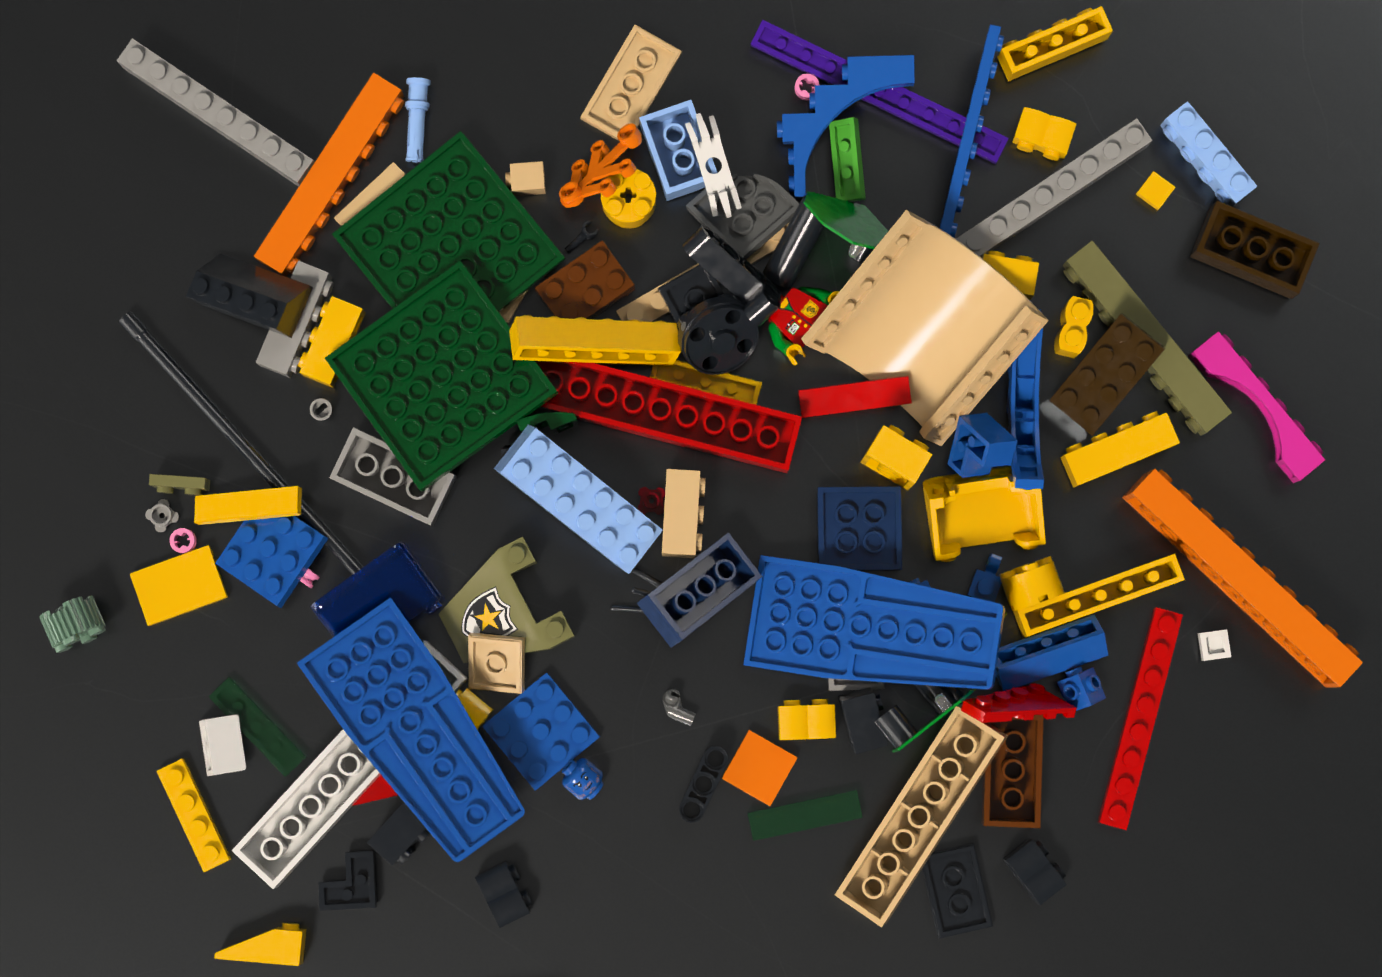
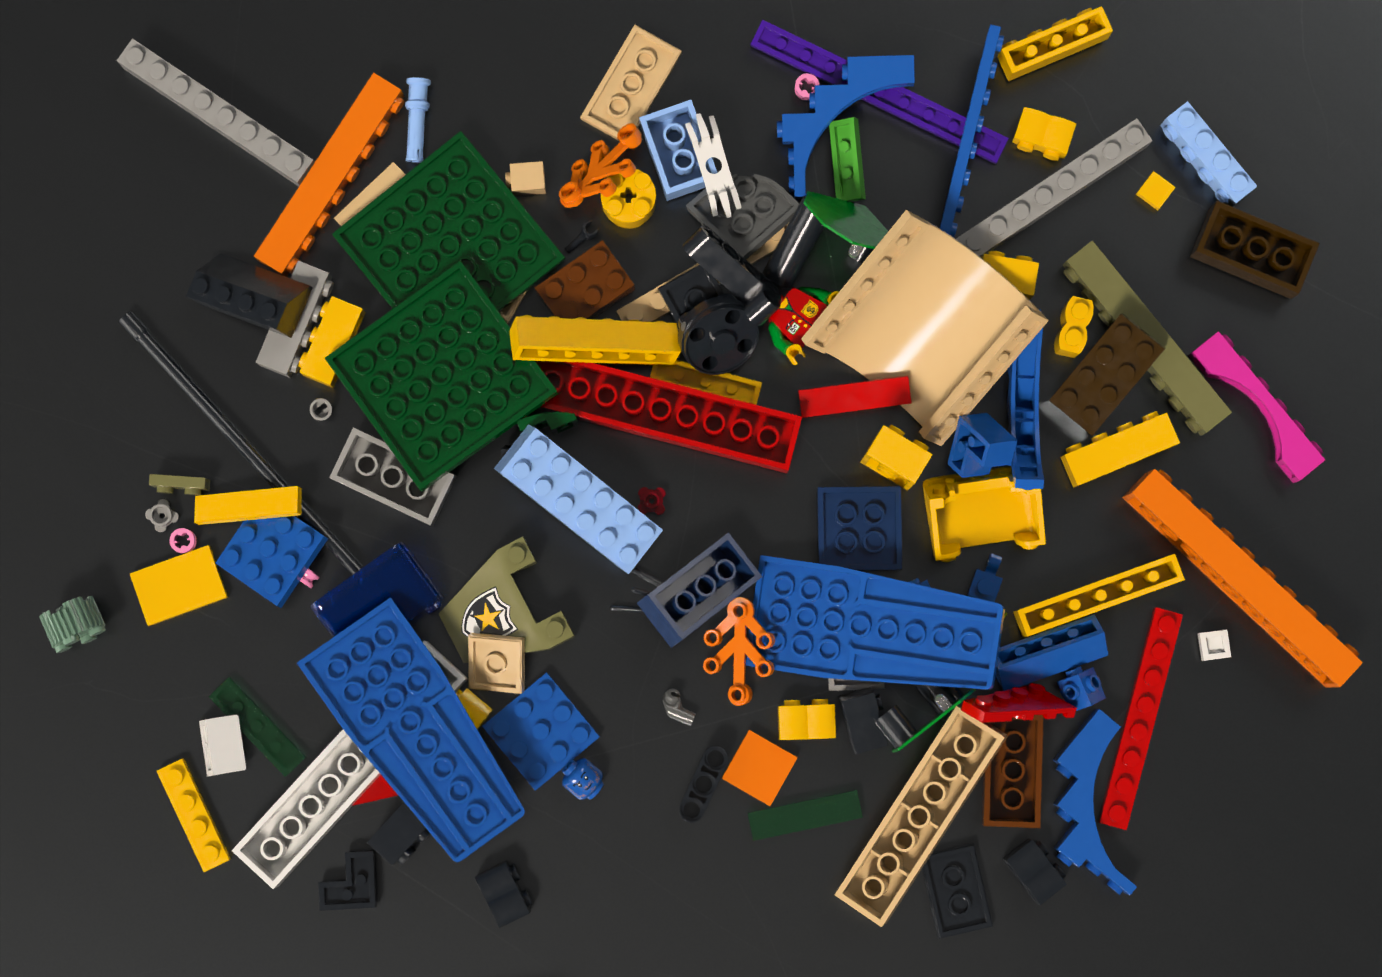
(277, 946): yellow slope -> none
(682, 513): tan brick -> none
(740, 647): none -> orange plant
(1031, 583): yellow brick -> none
(1081, 760): none -> blue arch

